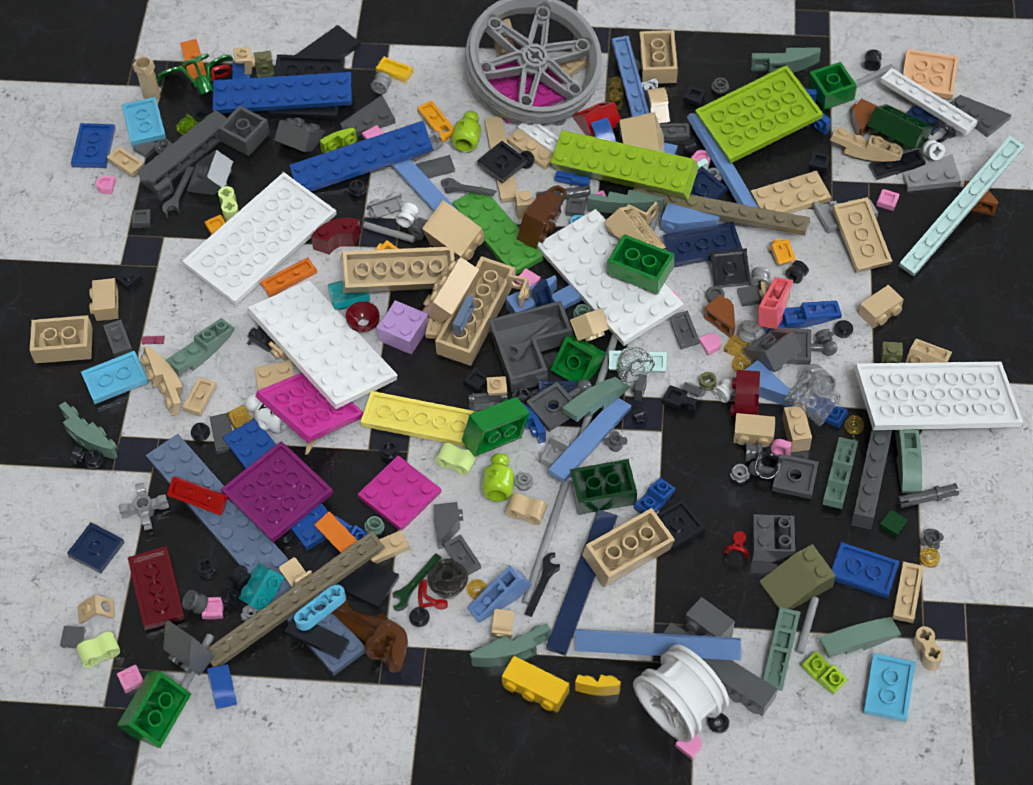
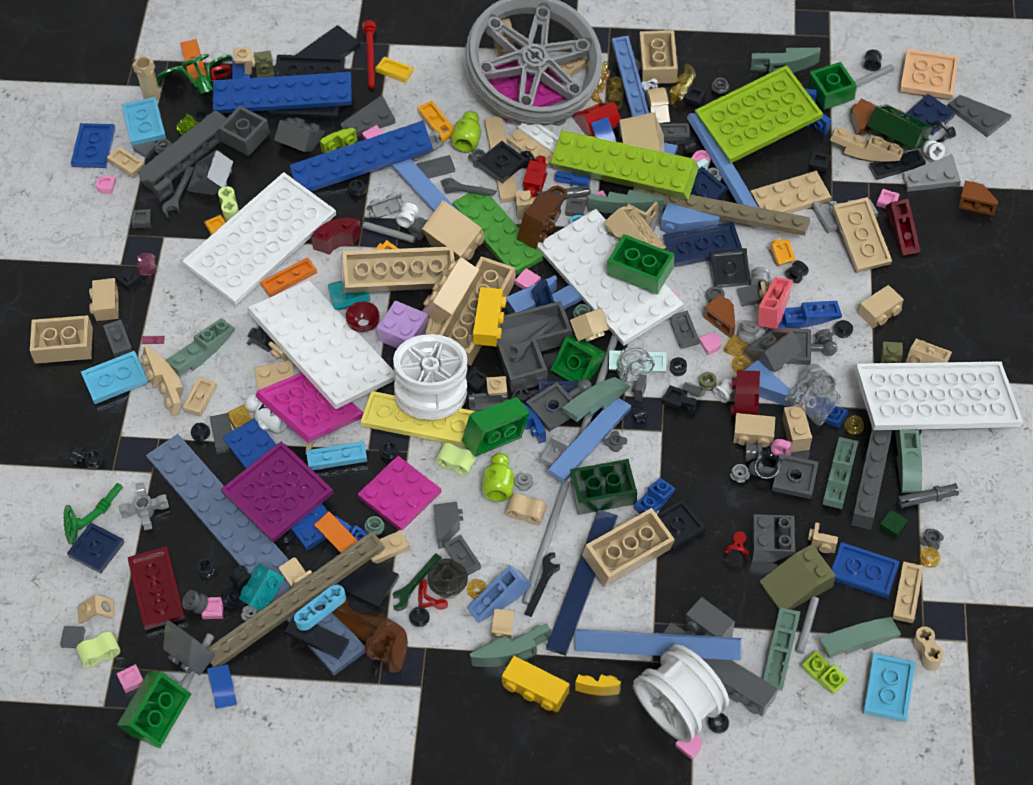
(73, 524): none -> green dish
(87, 435): sand green slope -> none
(146, 264): none -> clear pink wheel
(197, 495): red plate -> none
(336, 455): none -> medium azure plate
(369, 29): none -> red piece
(381, 83): light grey wheel -> none
(430, 376): none -> white wheel
(463, 315): sand blue tile -> none
(475, 155): none -> dark grey plate
(489, 316): none -> yellow brick
(524, 287): tan bracket -> none
(535, 176): none -> red piece
(601, 85): none -> clear yellow piece
(676, 362): none -> black bush
(680, 90): none -> clear yellow piece
(822, 542): none -> tan bracket
(903, 226): none -> dark red slope
(928, 101): white plate -> none
(961, 206): light aqua plate -> none

